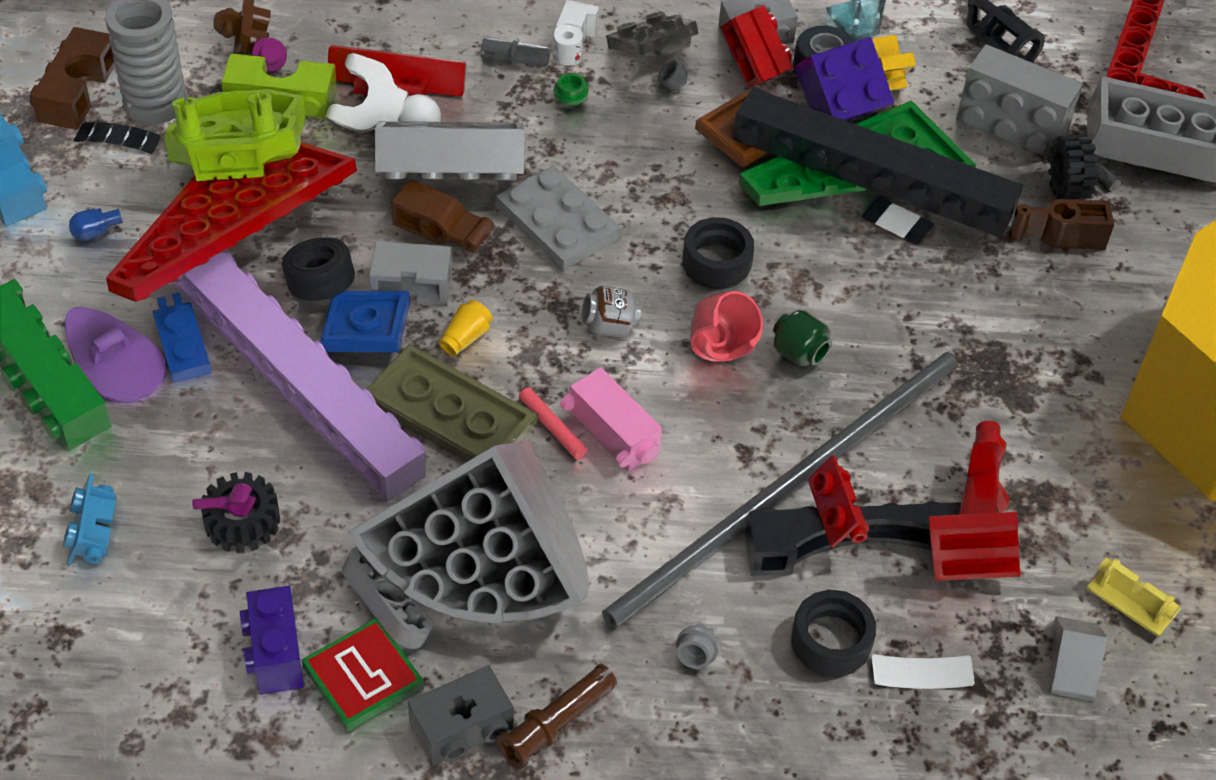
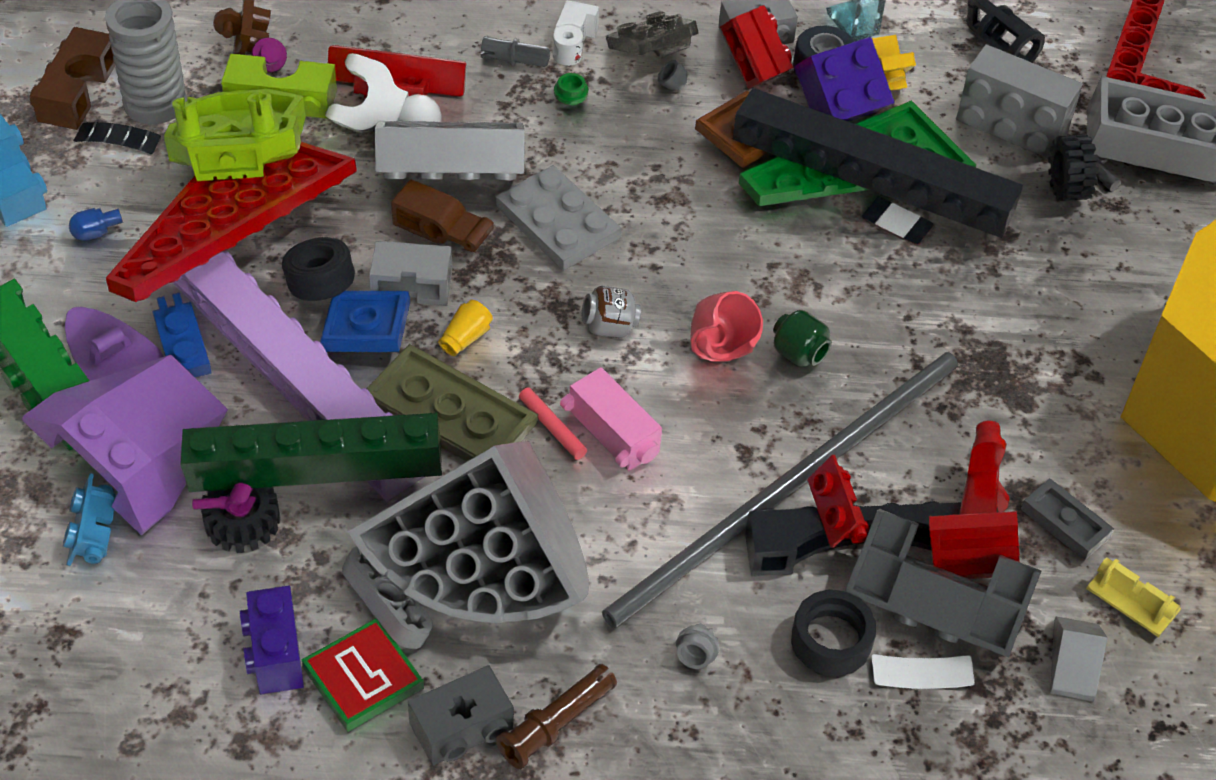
(132, 431): none -> medium lavender wedge
(311, 452): none -> dark green brick
(718, 231): black tyre -> none
(938, 597): none -> dark grey bracket
(1065, 223): reddish brown piece -> none
(1067, 519): none -> dark grey plate

